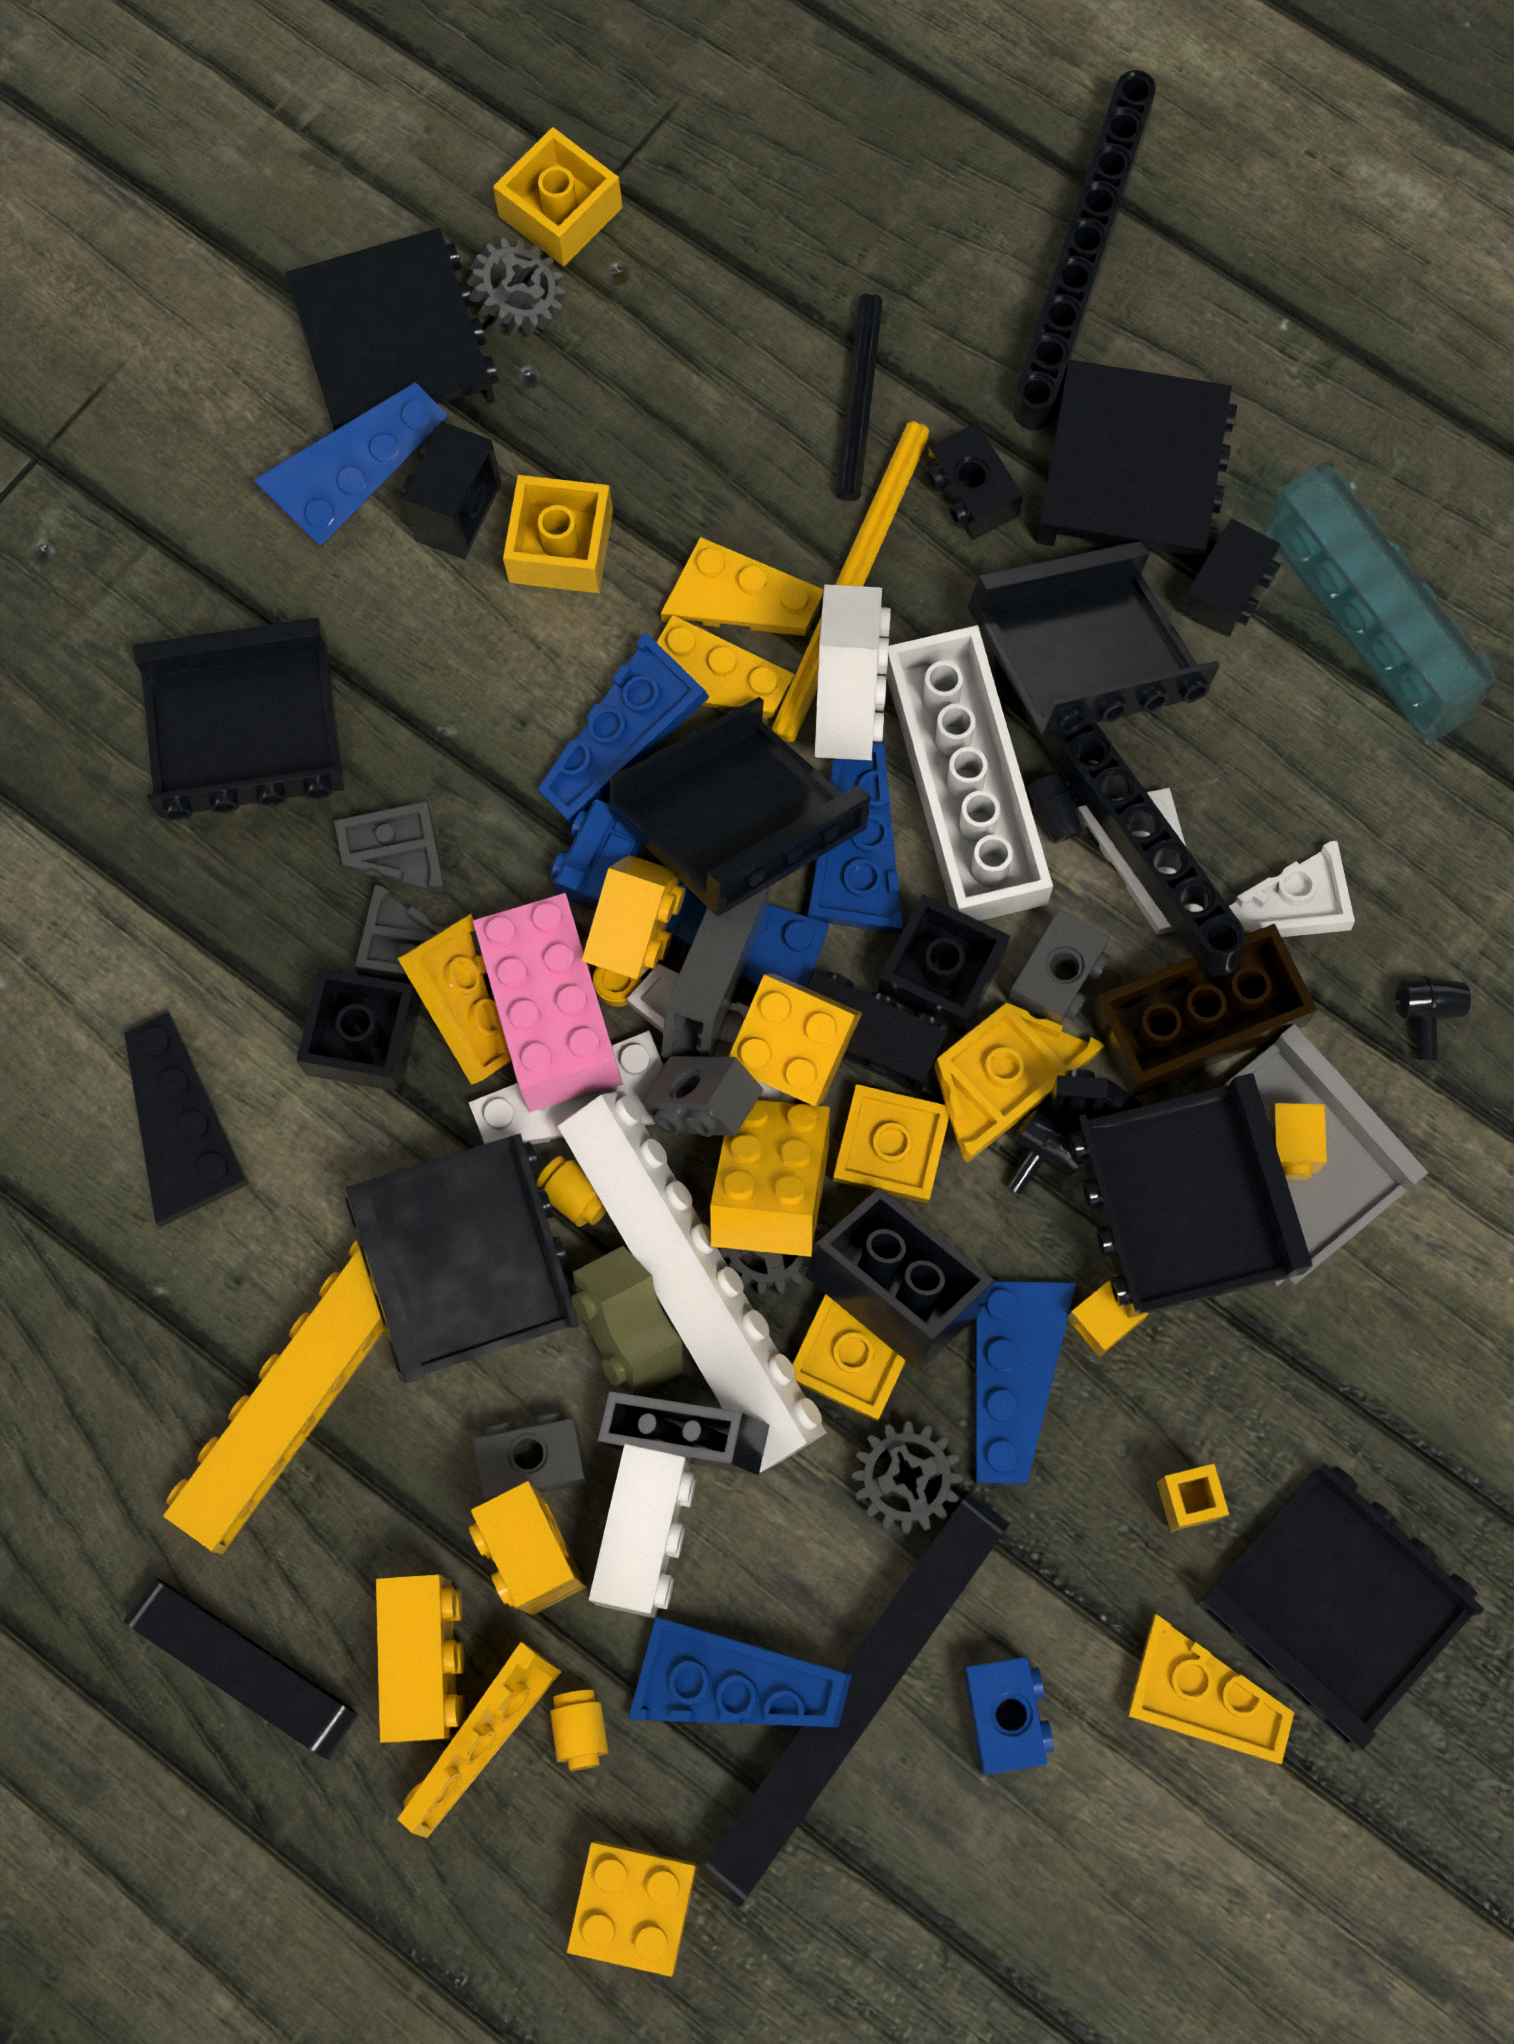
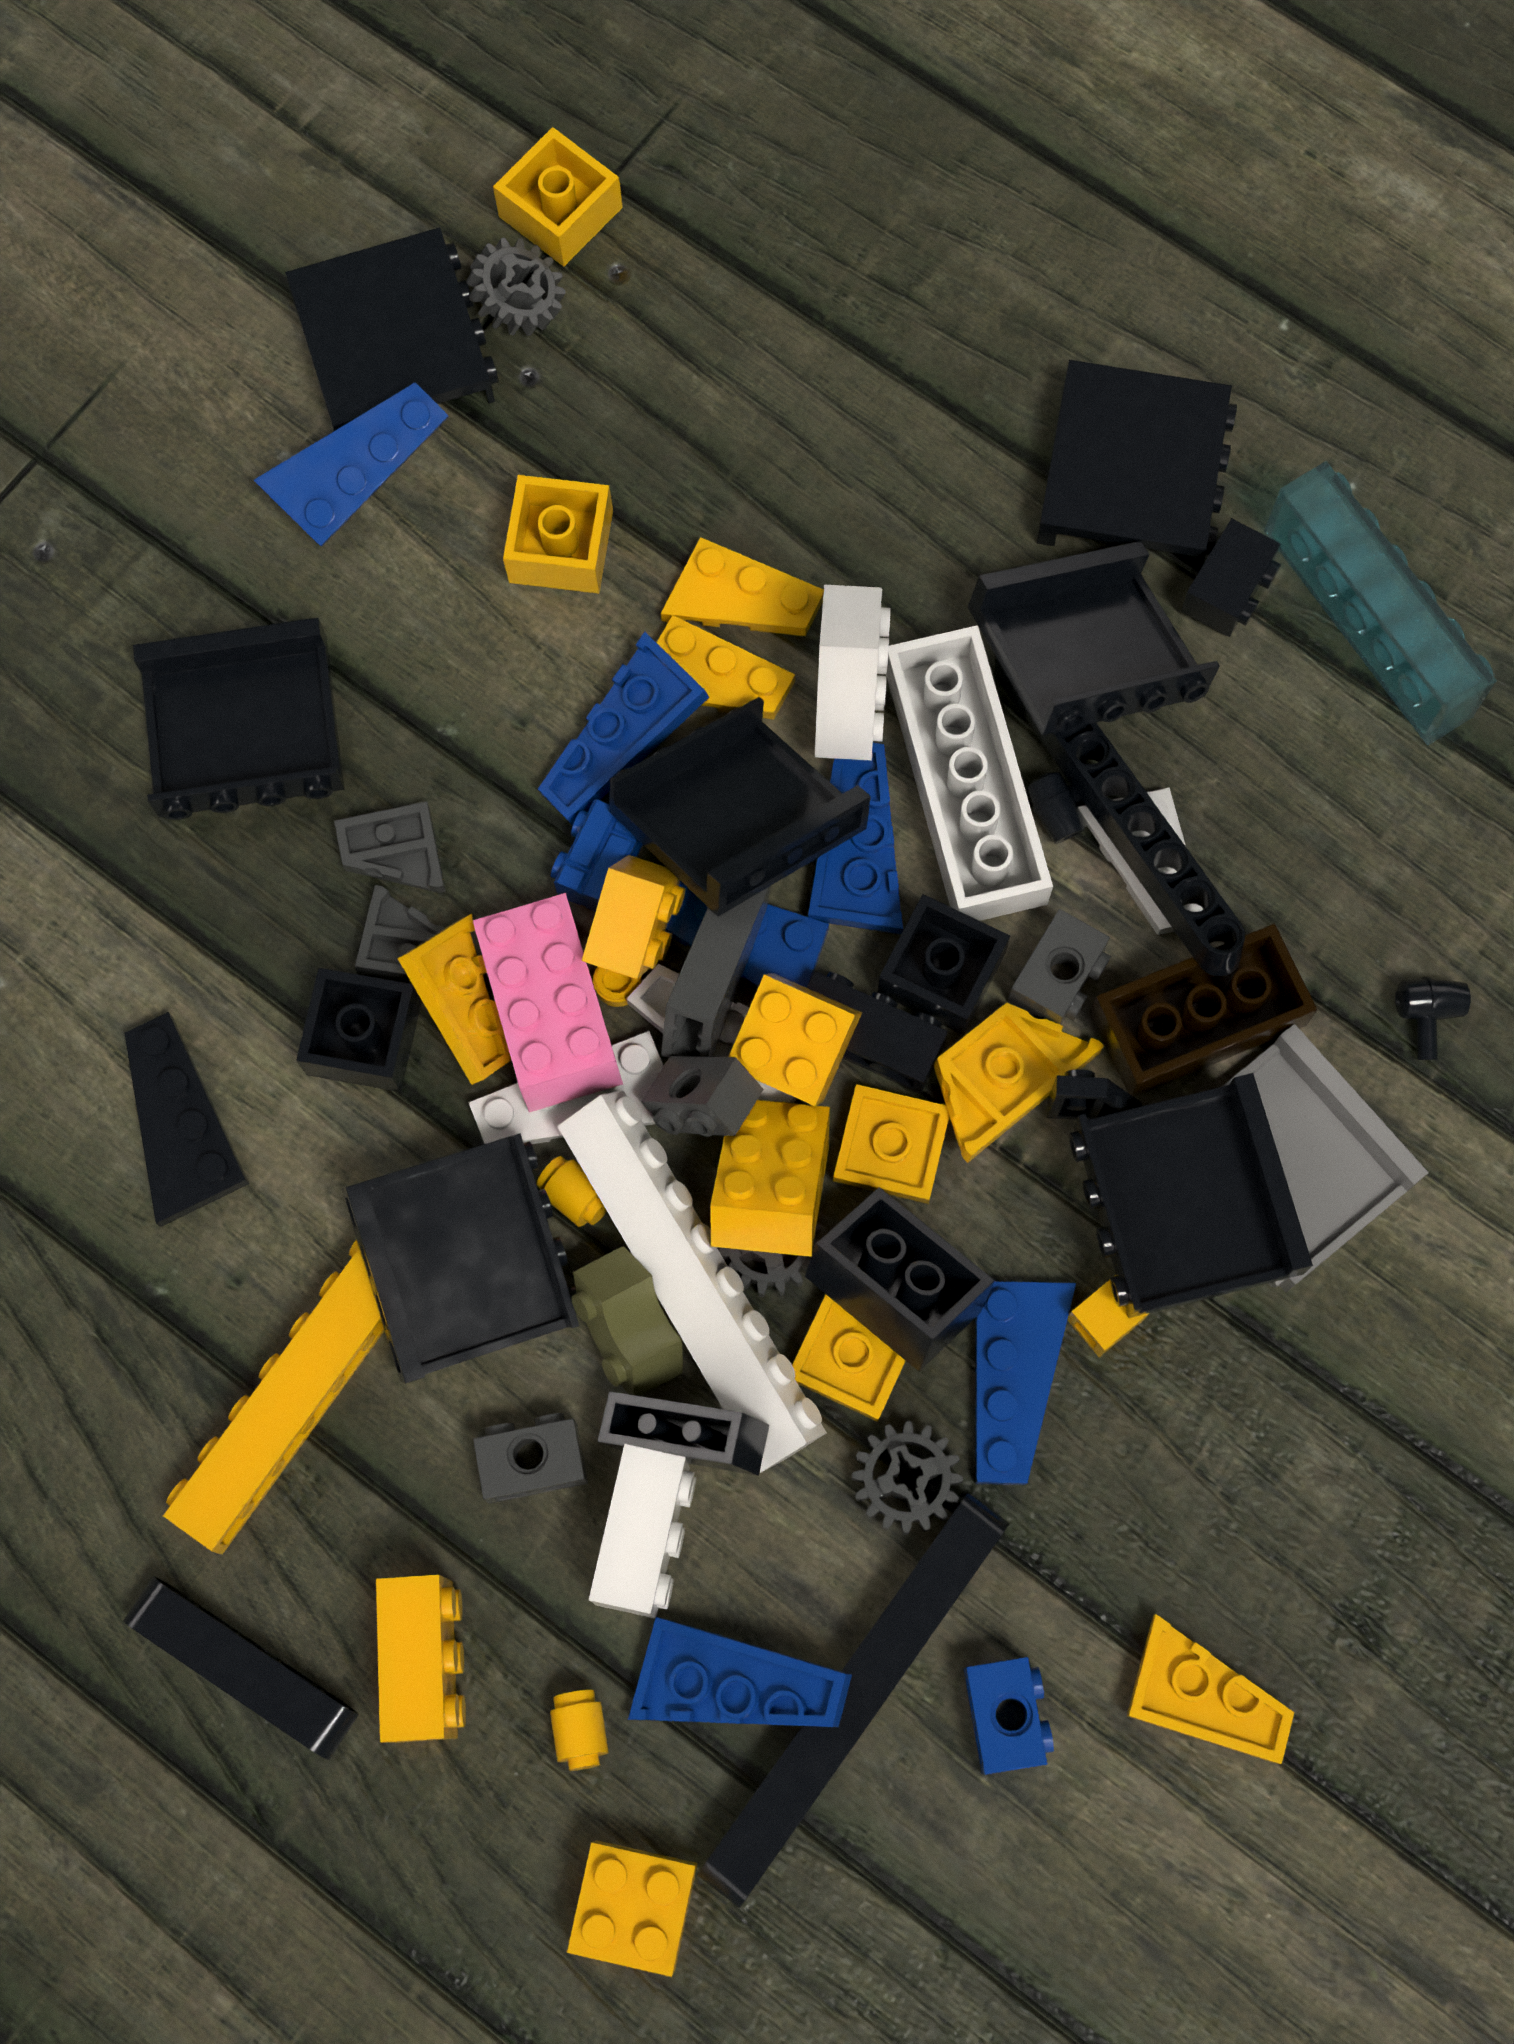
(451, 489): black brick -> none
(486, 1729): yellow wing -> none
(527, 1549): yellow brick -> none
(854, 571): yellow axle -> none
(859, 398): black axle -> none
(972, 457): black brick -> none
(1045, 1142): black piece -> none
(1083, 266): black beam -> none
(1192, 1497): yellow brick -> none
(1299, 1138): yellow brick -> none
(1301, 899): white wing -> none
(1340, 1604): black panel -> none

